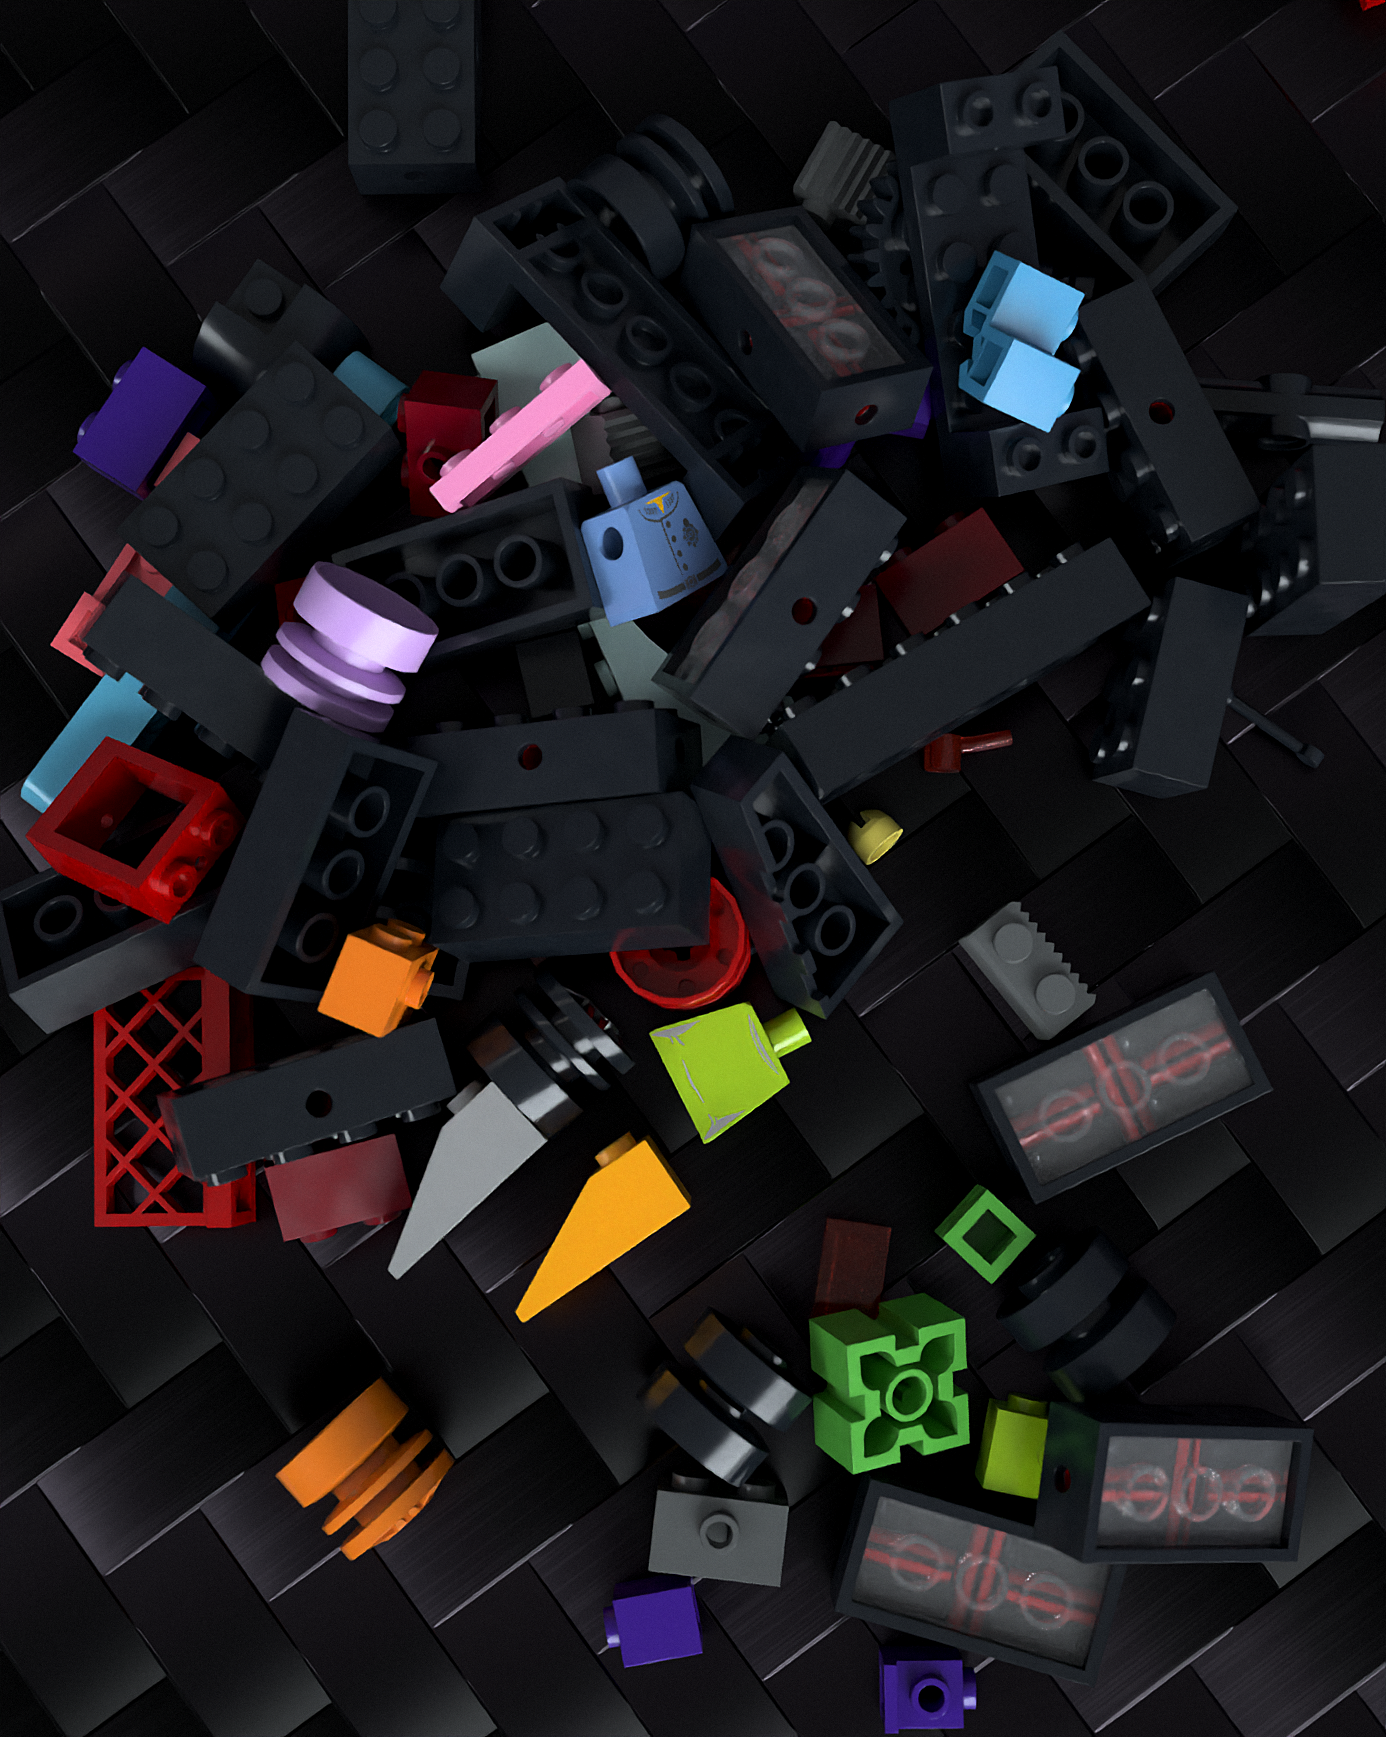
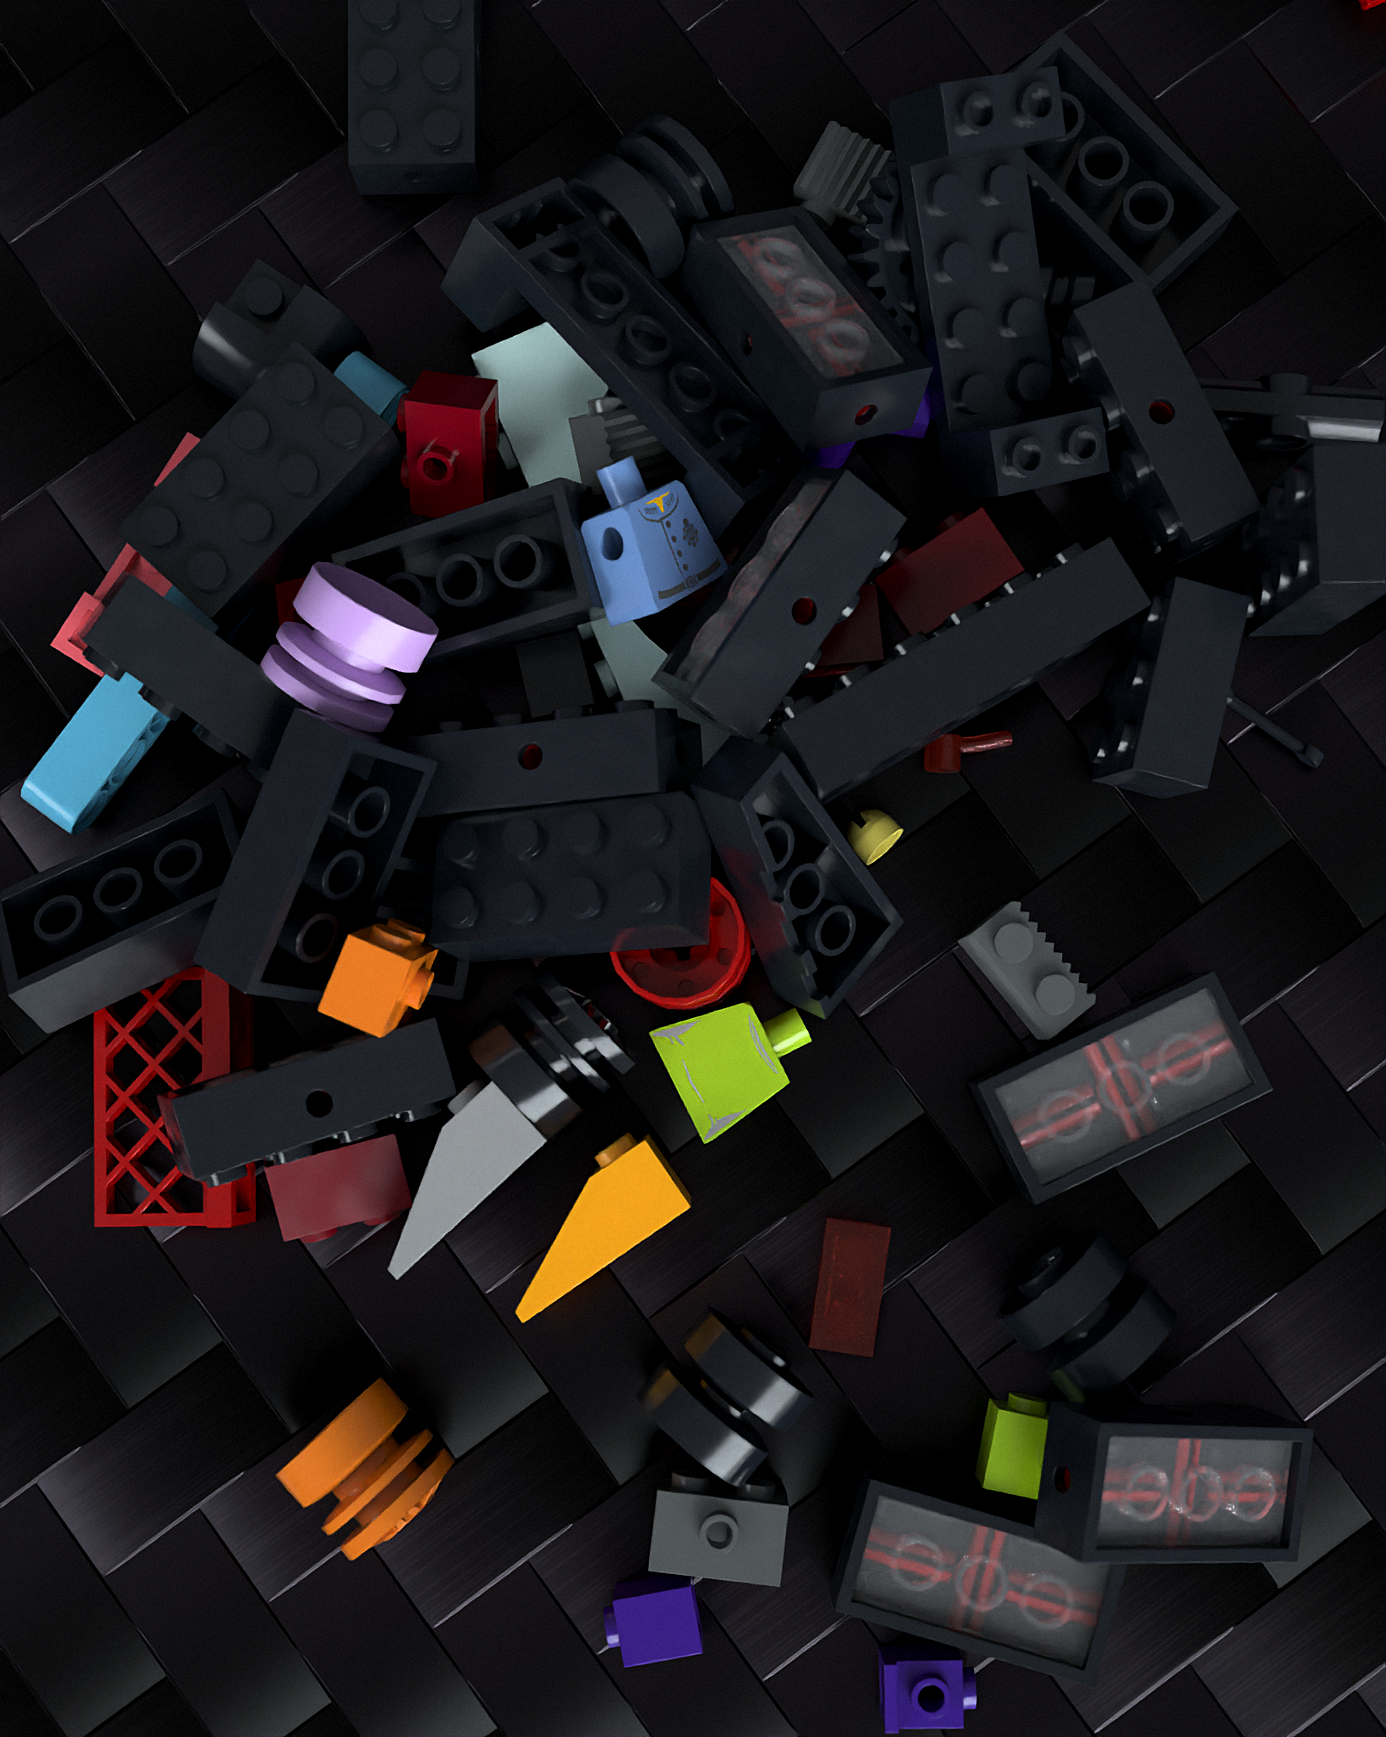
(100, 799): red window -> none
(144, 422): dark purple brick -> none
(520, 436): bright pink plate -> none
(889, 1382): bright green brick -> none
(985, 1233): bright green brick -> none
(1016, 329): dark azure brick -> none

